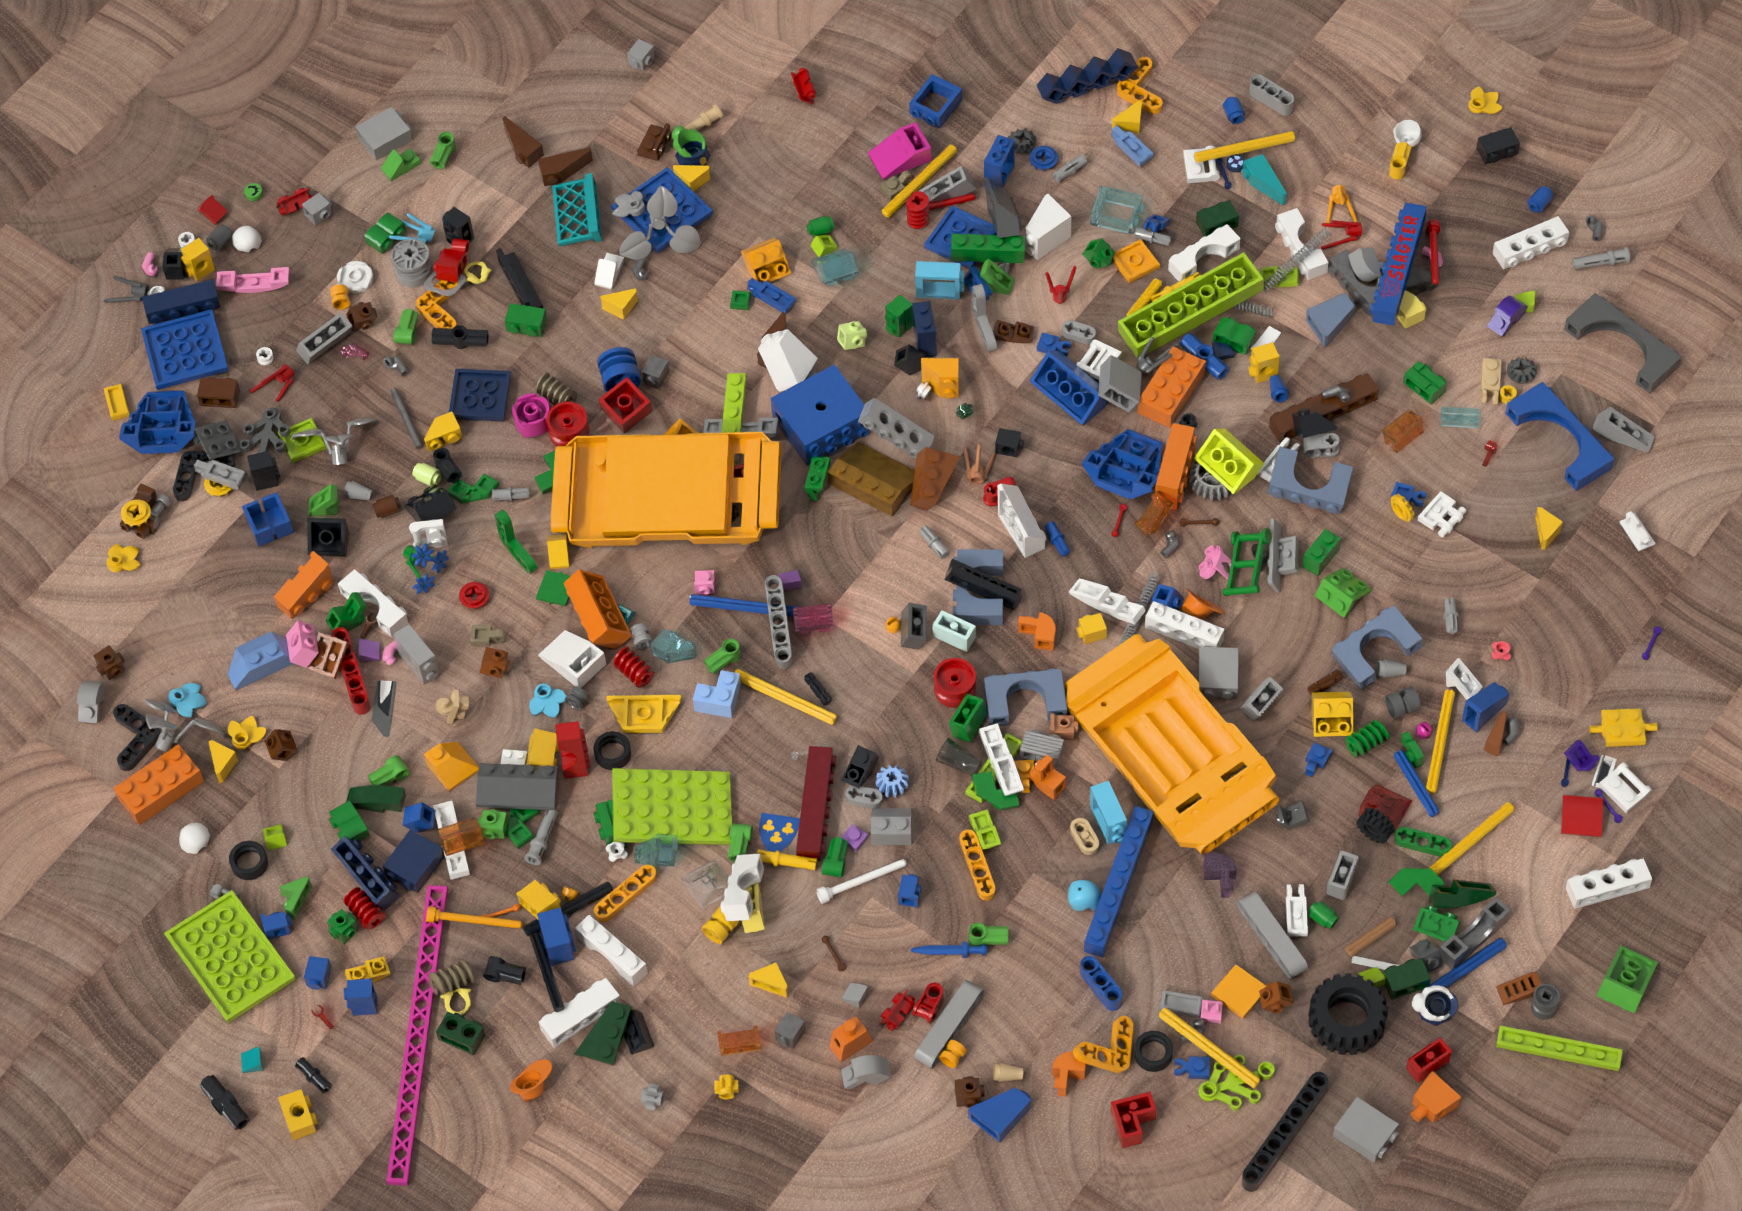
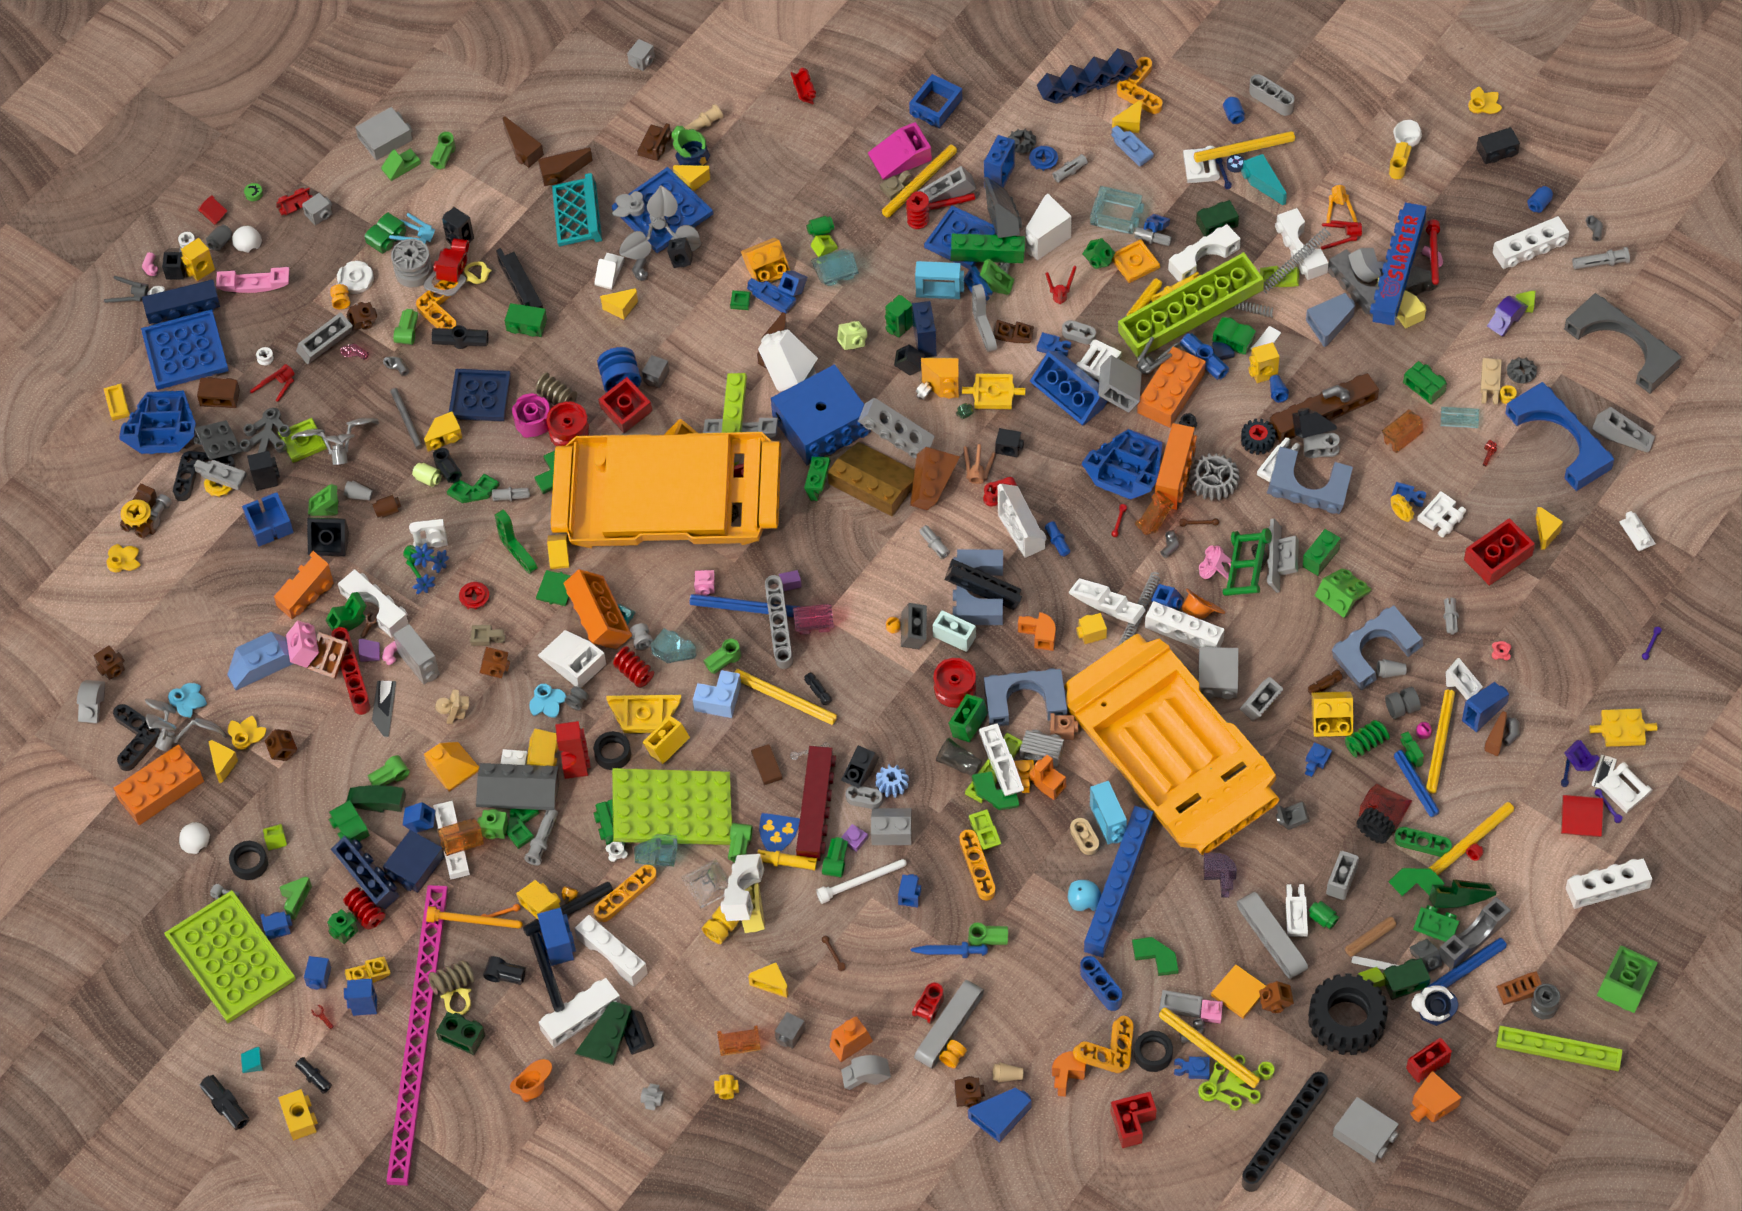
(430, 505): black slope -> none
(666, 739): none -> yellow brick
(680, 252): none -> black brick
(766, 764): none -> reddish brown tile
(792, 282): none -> blue brick
(855, 994): light grey slope -> none
(891, 1015): red hinge -> none
(993, 391): none -> yellow plate
(1151, 948): none -> green tile
(1228, 460): neon yellow slope -> none
(1252, 441): none -> black wheel
(1474, 851): none -> red hinge
(1499, 551): none -> red brick

